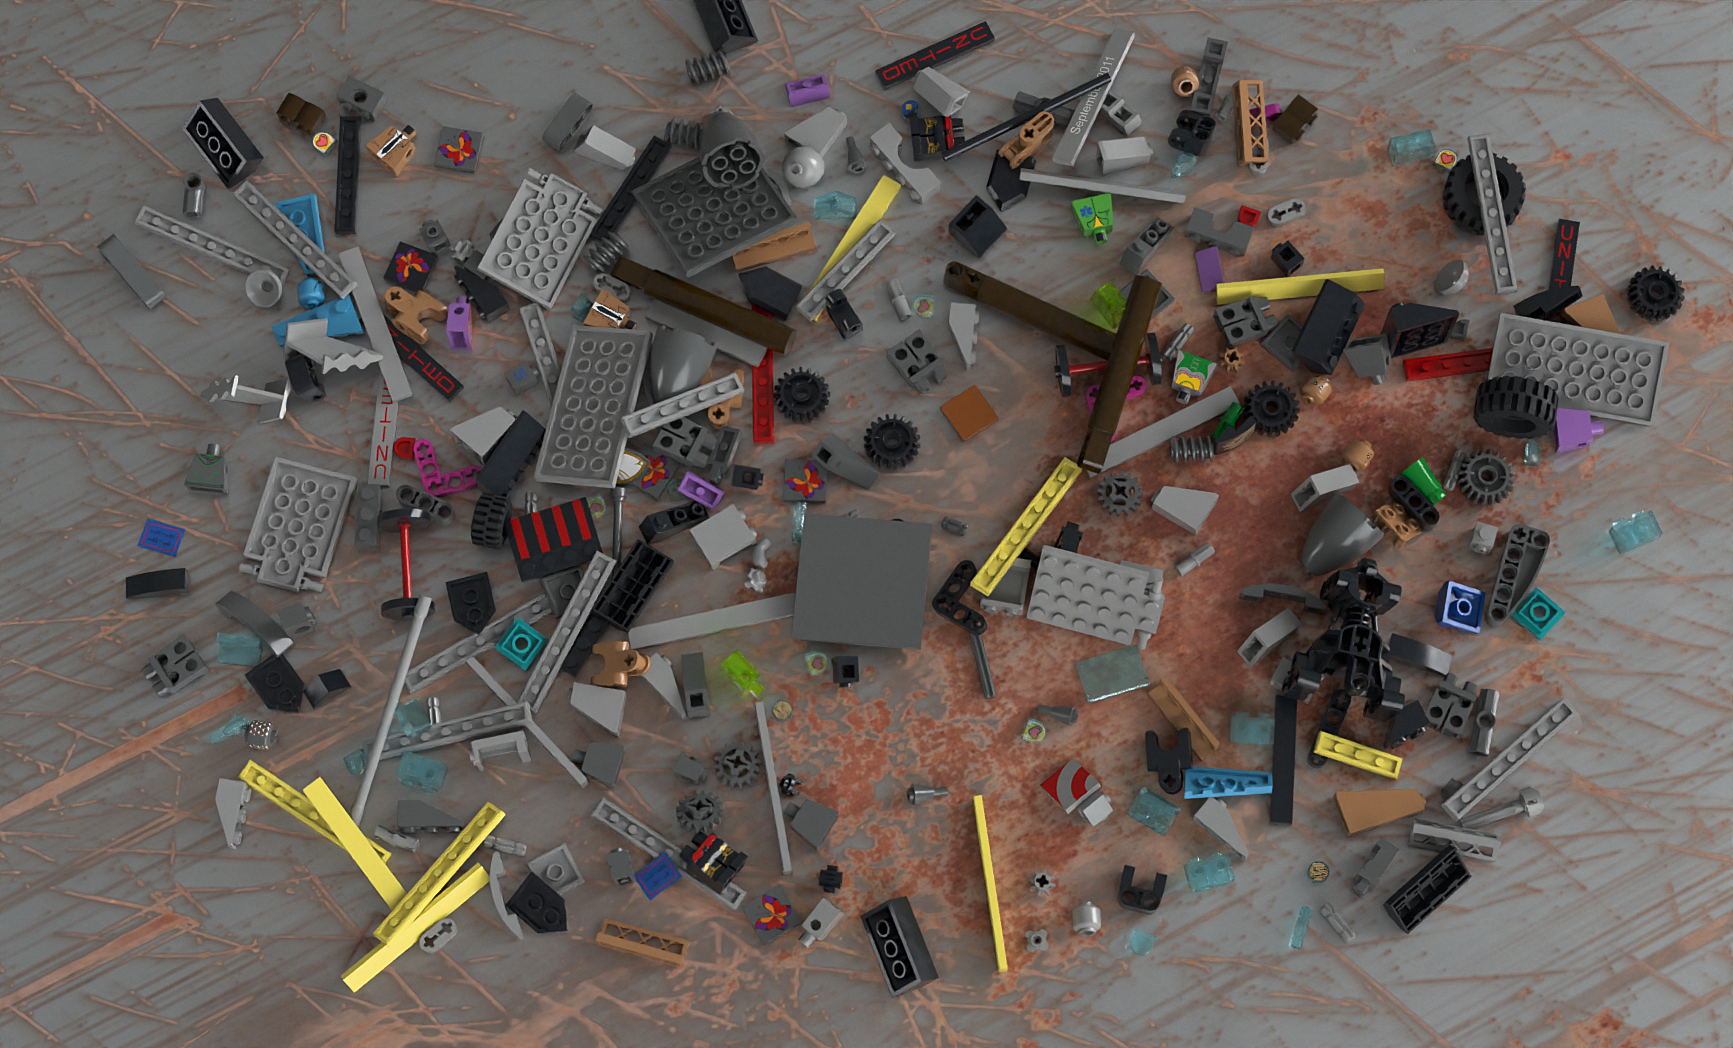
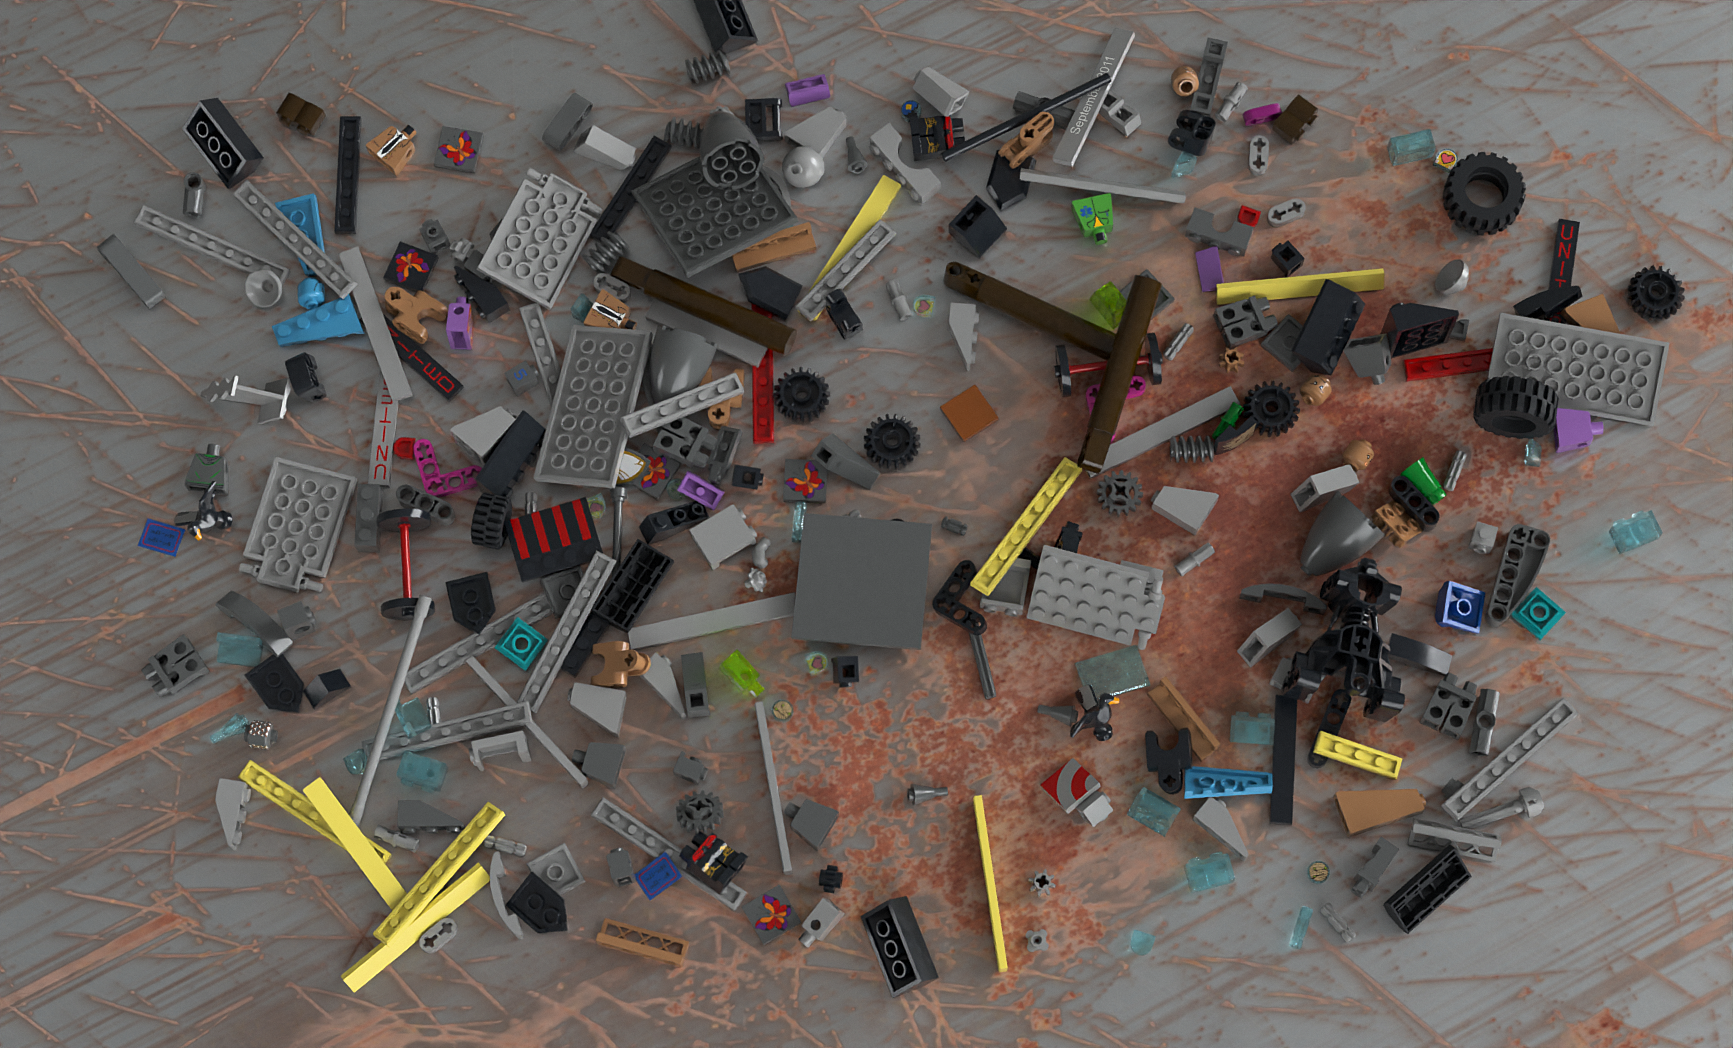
(157, 583): black slope -> none
(205, 517): none -> black animal
(311, 340): light grey piece -> none
(323, 143): tile -> none
(355, 89): dark grey brick -> none
(745, 766): dark grey gear -> none
(756, 118): none -> black plate
(787, 784): black plate -> none
(835, 206): clear light blue slope -> none
(917, 361): dark grey hips -> none
(935, 55): black tile -> none
(1034, 731): clear light blue tile -> none
(1086, 919): light grey head -> none
(1095, 713): none -> black animal
(1122, 154): light grey slope -> none
(1140, 894): black piece -> none
(1145, 245): dark grey slope -> none
(1191, 376): torso -> none
(1243, 125): medium nougat fence -> none
(1408, 723): black slope -> none
(1483, 490): dark grey gear -> none
(1492, 214): light grey tile -> none

